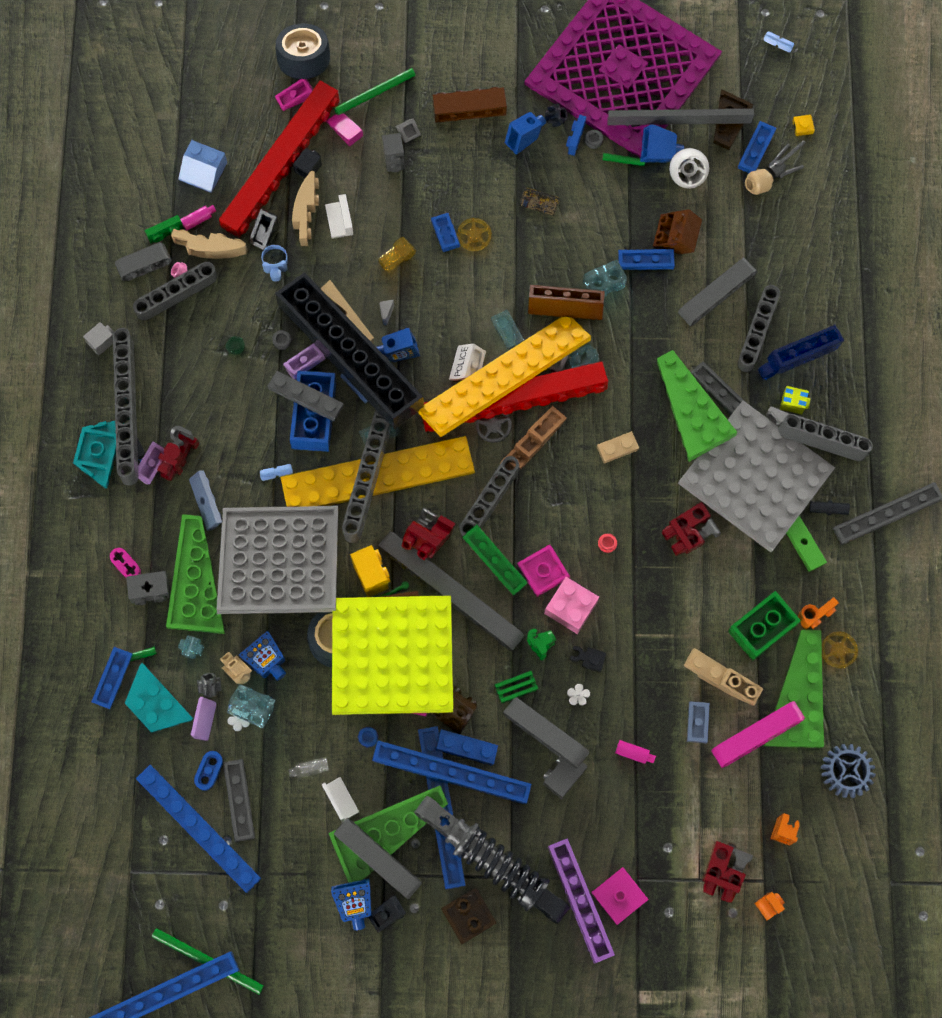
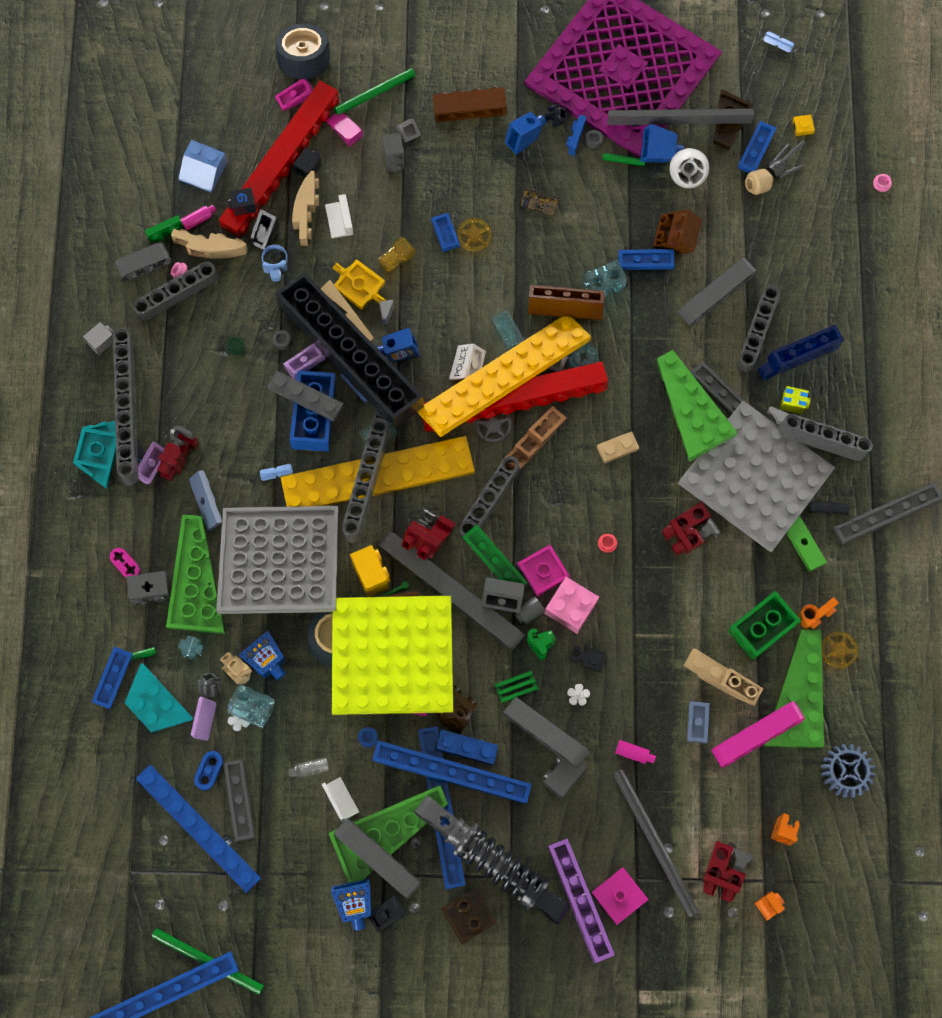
(242, 201): none -> black brick
(359, 284): none -> yellow plate
(502, 595): none -> dark grey brick
(529, 611): none -> dark grey brick
(656, 843): none -> dark grey axle
(882, 183): none -> bright pink plate

